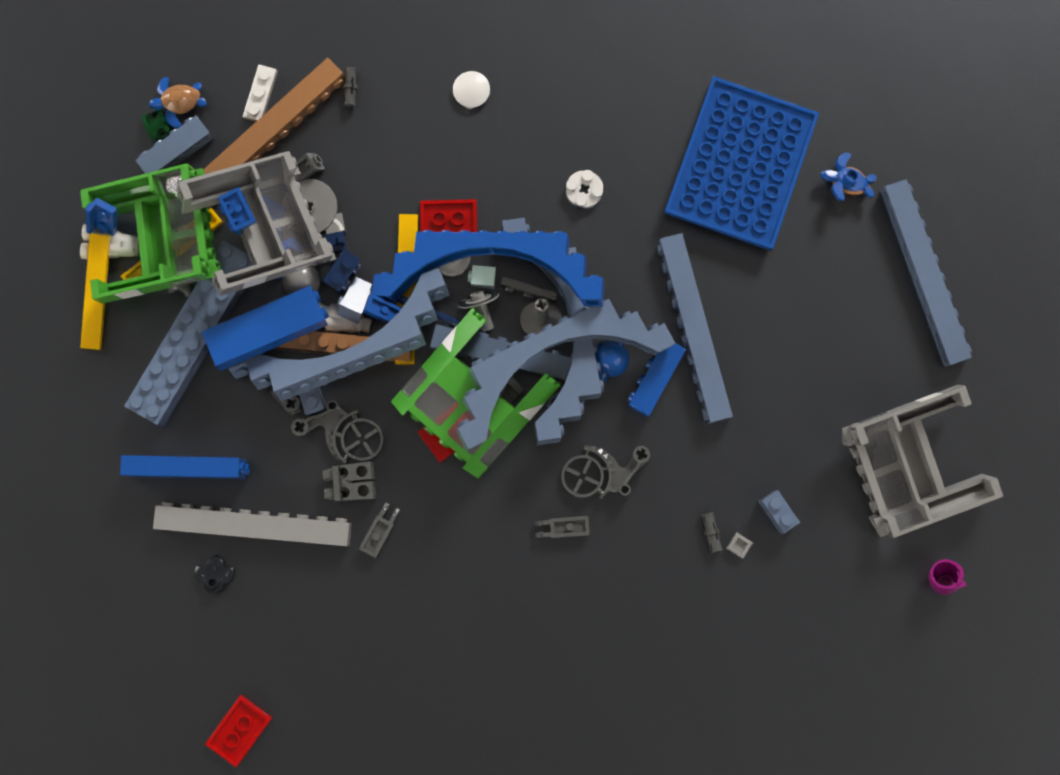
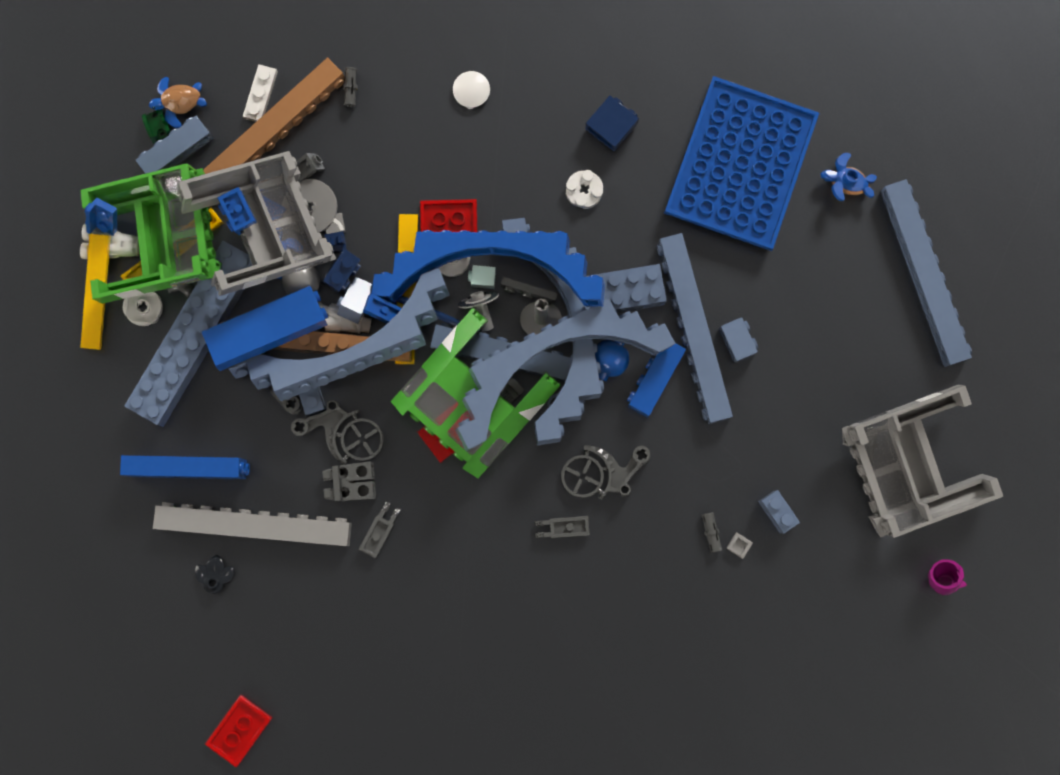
(150, 315): none -> white plate
(612, 123): none -> dark blue brick
(634, 288): none -> sand blue brick
(738, 340): none -> sand blue brick

